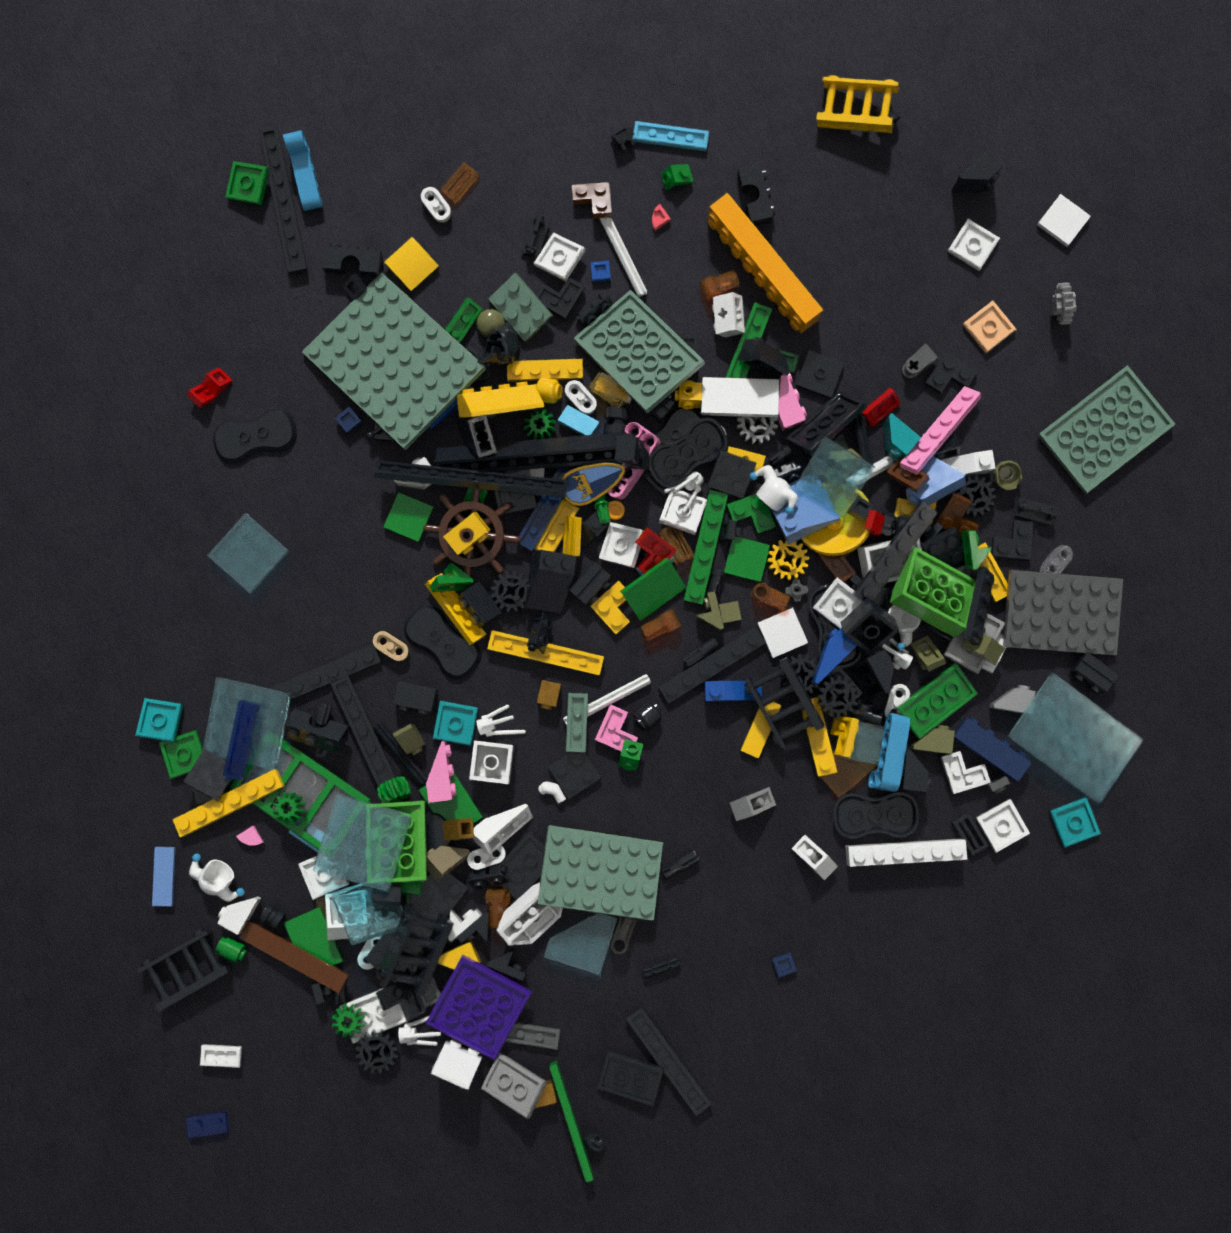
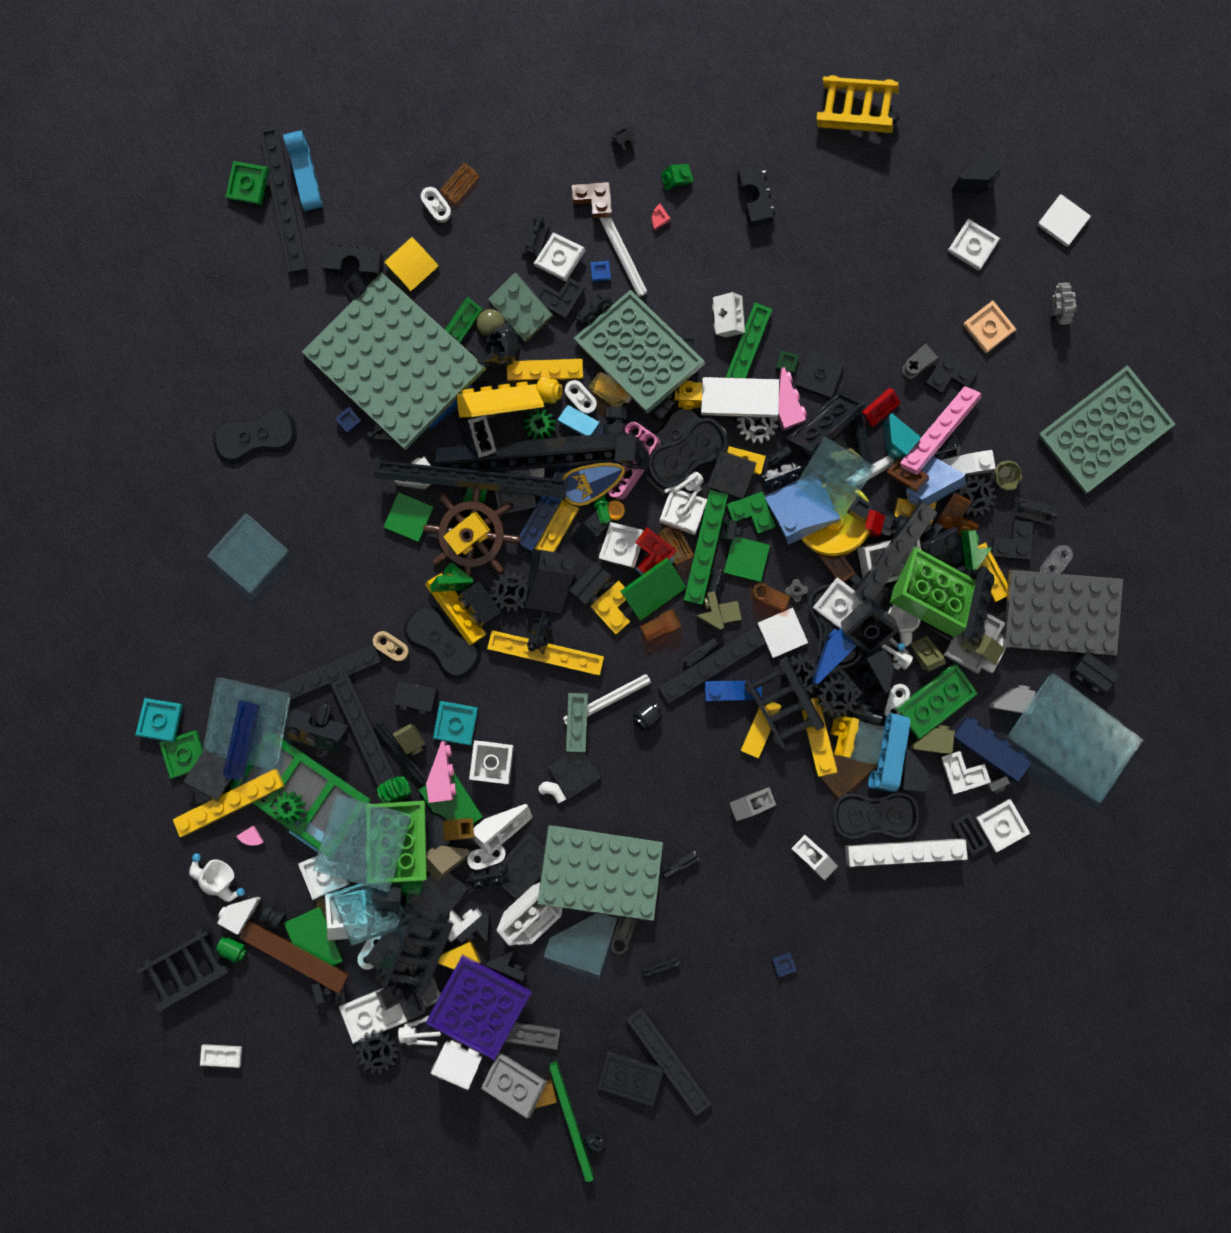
(164, 876): medium blue tile -> none
(207, 1124): clear blue plate -> none
(210, 389): red slope -> none
(351, 1013): green gear -> none
(486, 725): white plant -> none
(498, 900): clear orange piece -> none
(548, 694): pearl gold brick -> none
(572, 535): yellow tile -> none
(610, 729): bright pink plate -> none
(630, 755): green bracket -> none
(670, 136): medium azure tile -> none
(715, 286): clear orange piece -> none
(764, 264): light orange brick -> none
(764, 358): black slope -> none
(775, 490): white piece -> none
(792, 570): yellow gear -> none
(1074, 822): teal tile -> none

